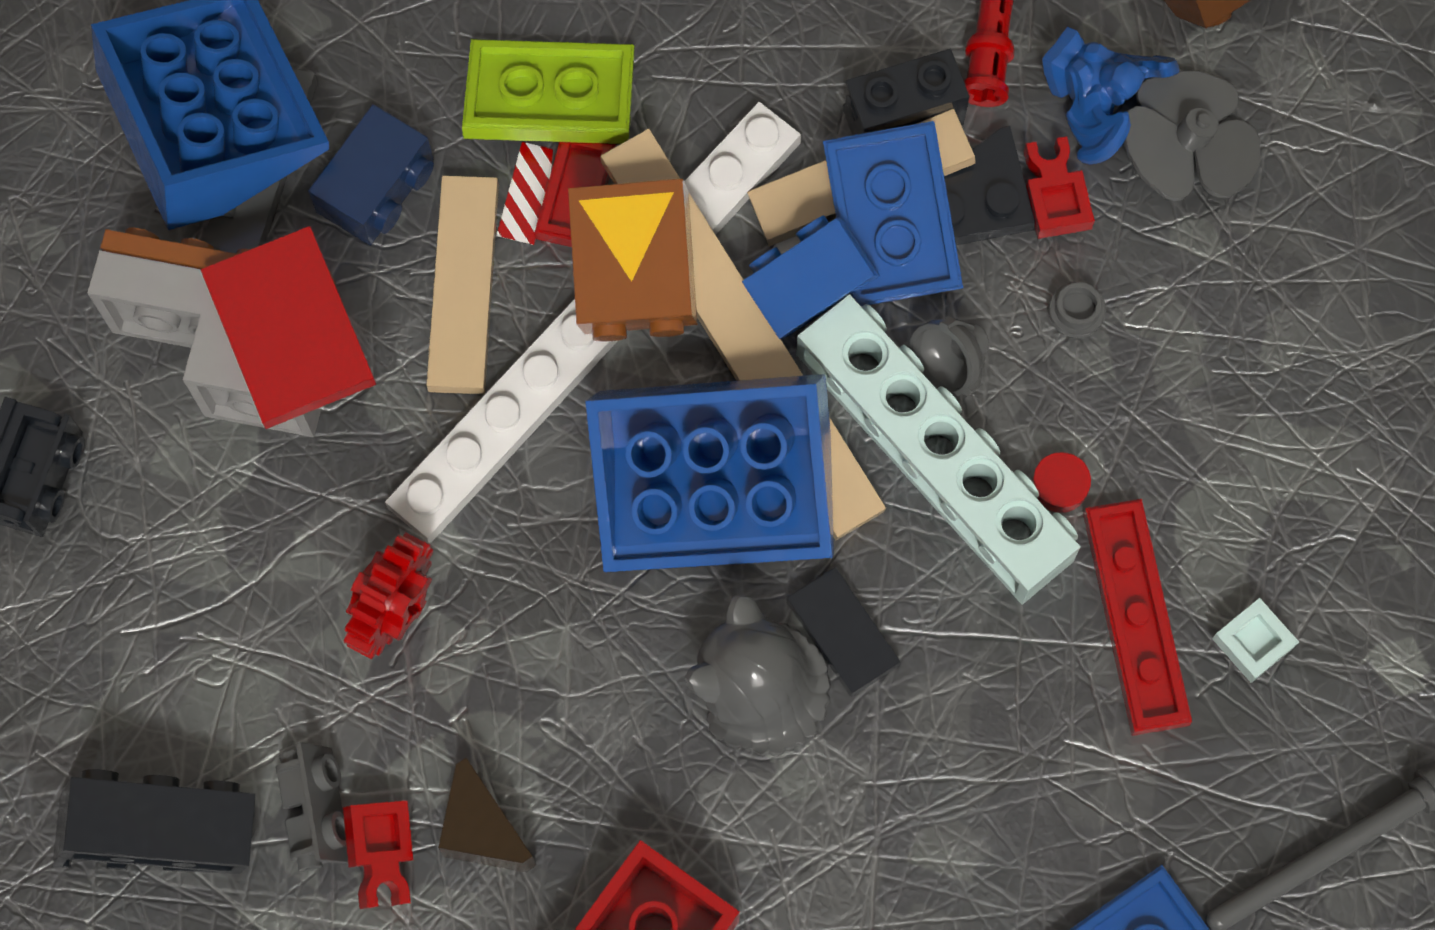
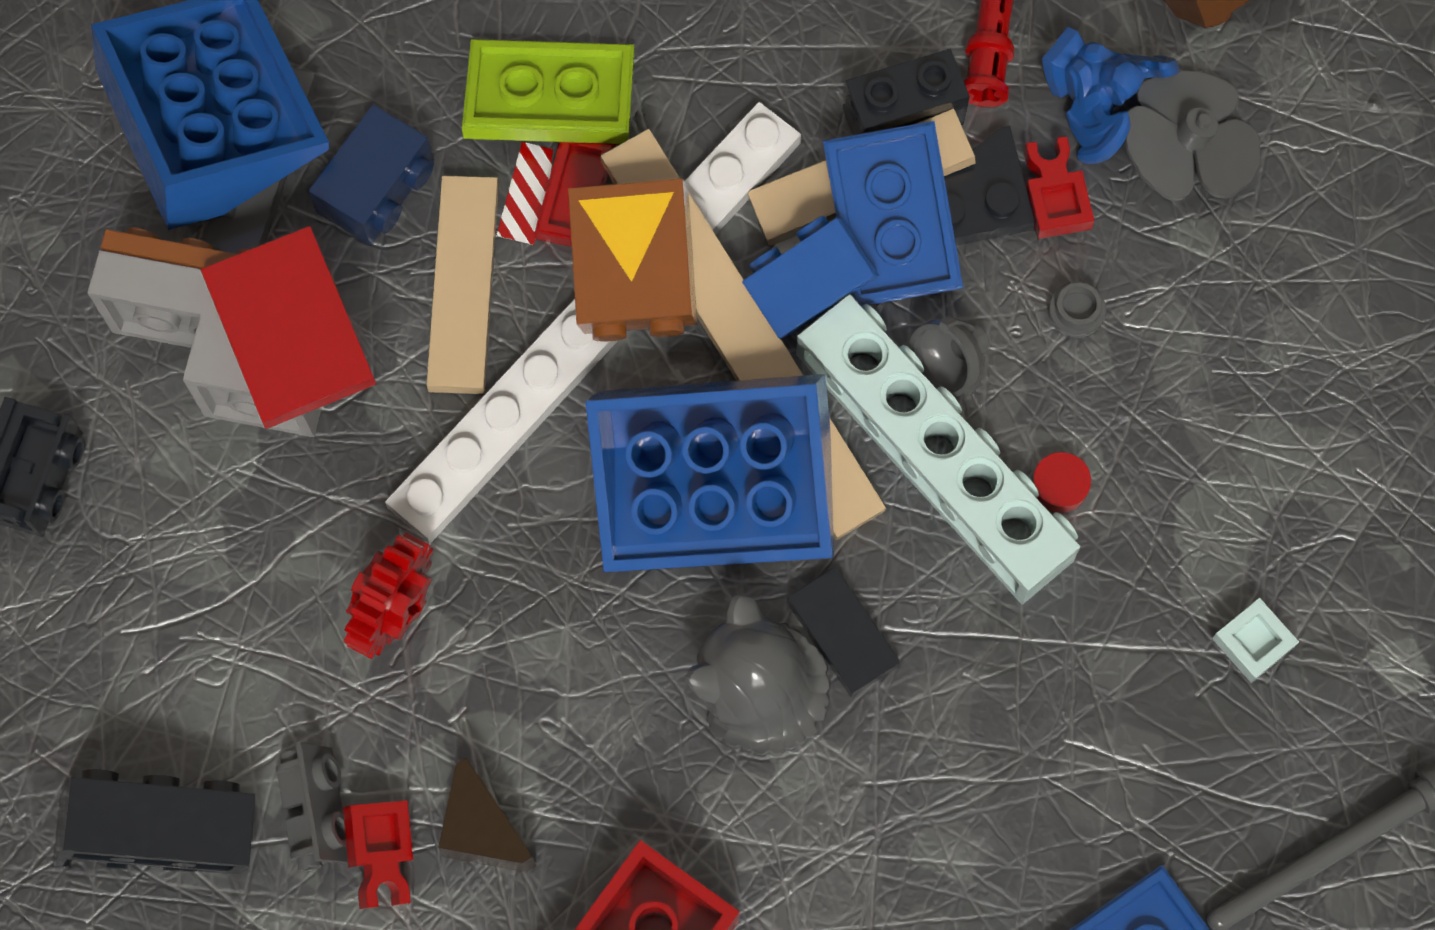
(1137, 617): red tile -> none

